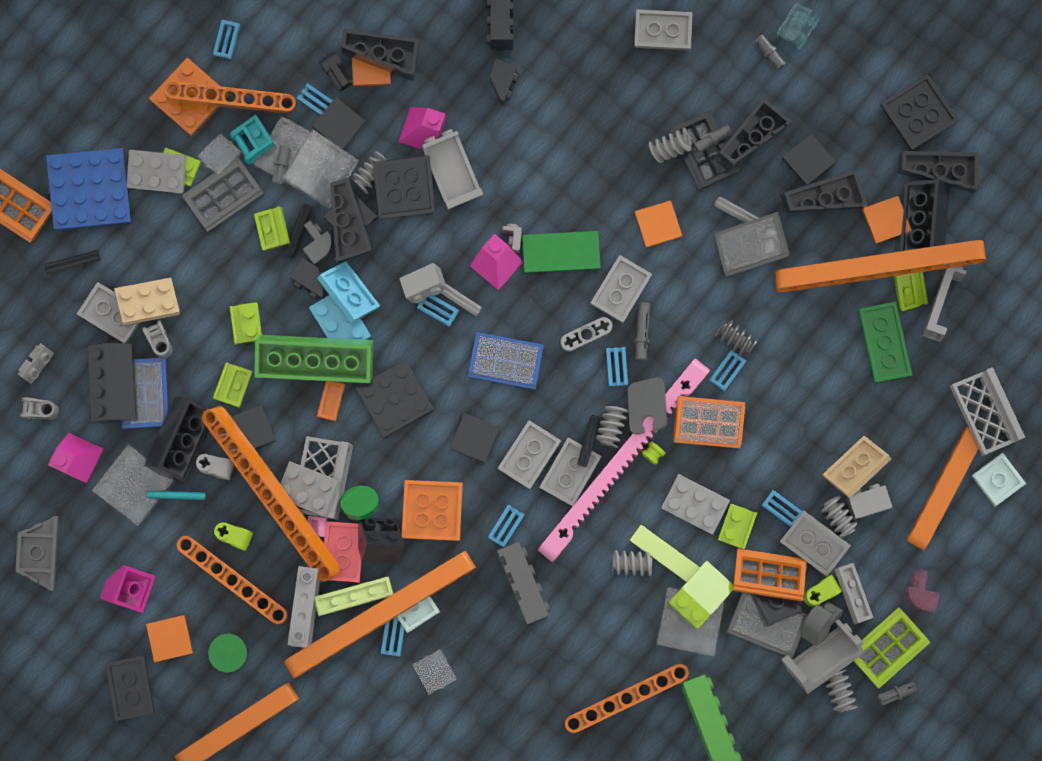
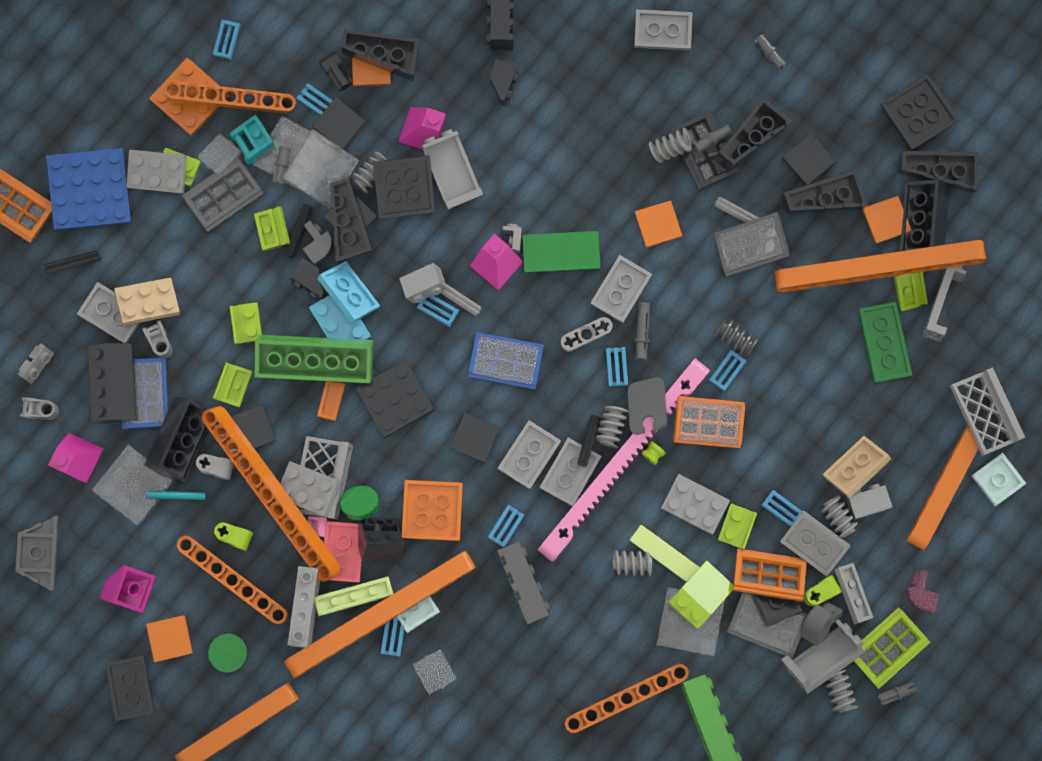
(798, 25): clear light blue bracket -> none

